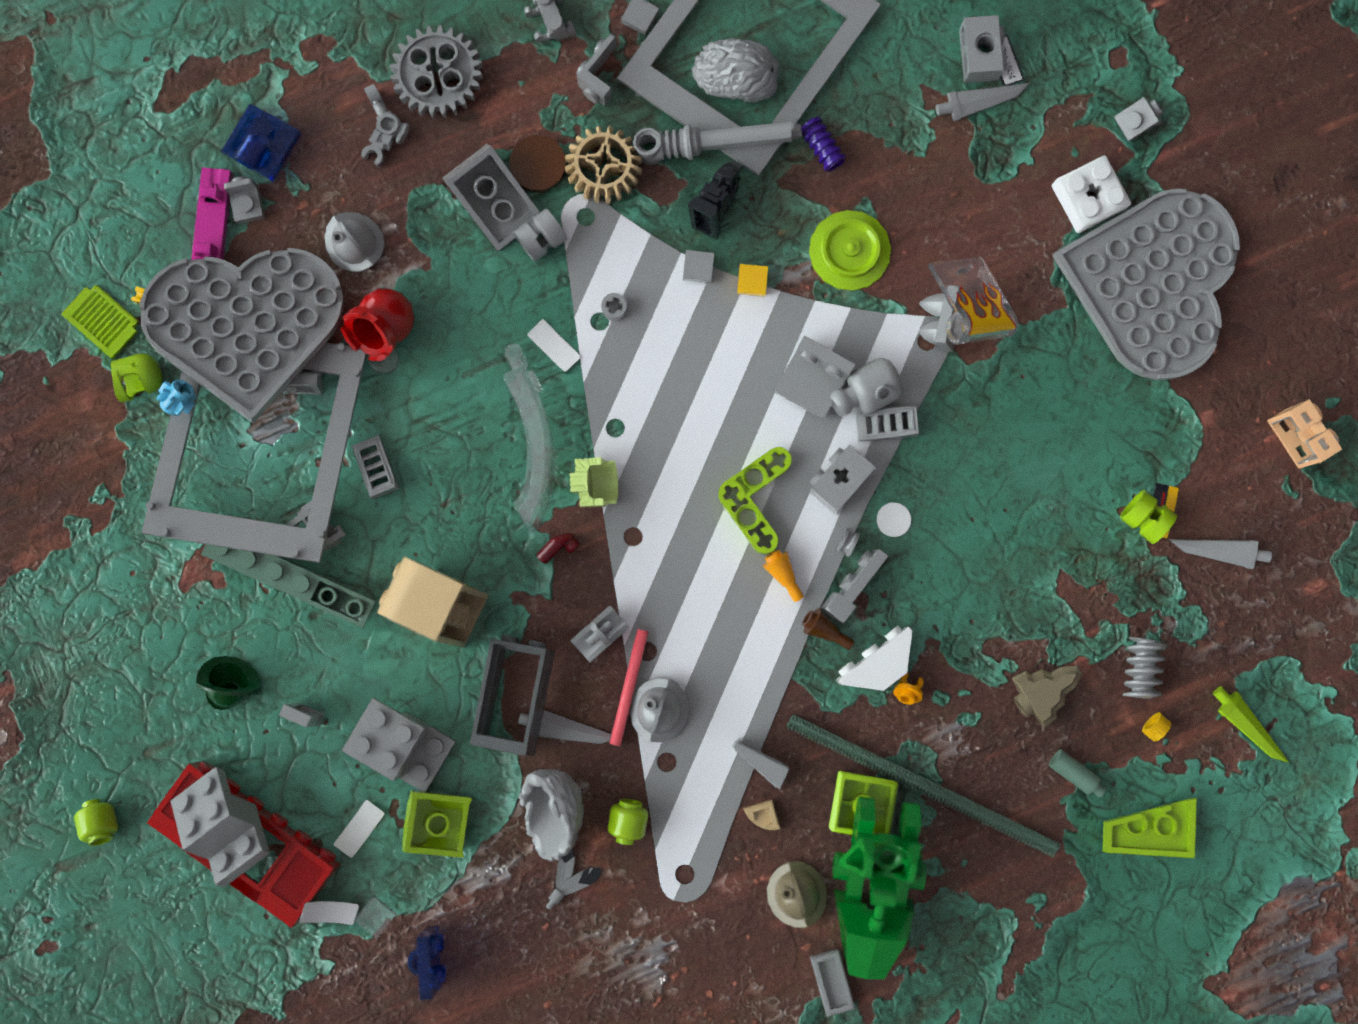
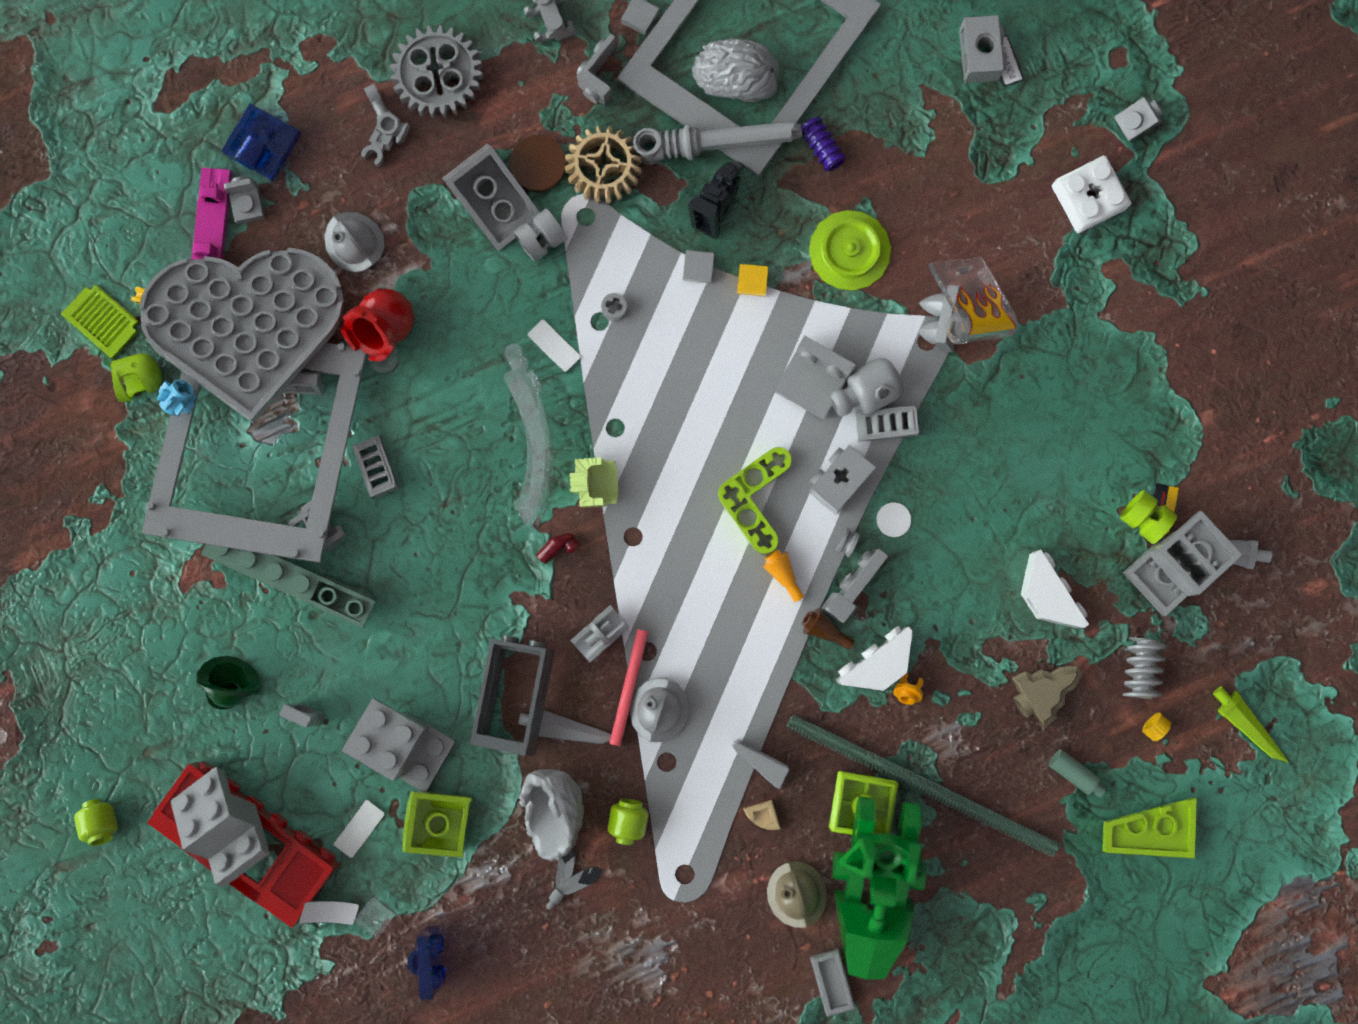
(432, 603): tan brick -> none
(968, 102): light grey bar -> none
(1049, 595): none -> white slope
(1154, 281): light grey plate -> none
(1182, 563): none -> light grey bracket
(1305, 431): light nougat piece -> none

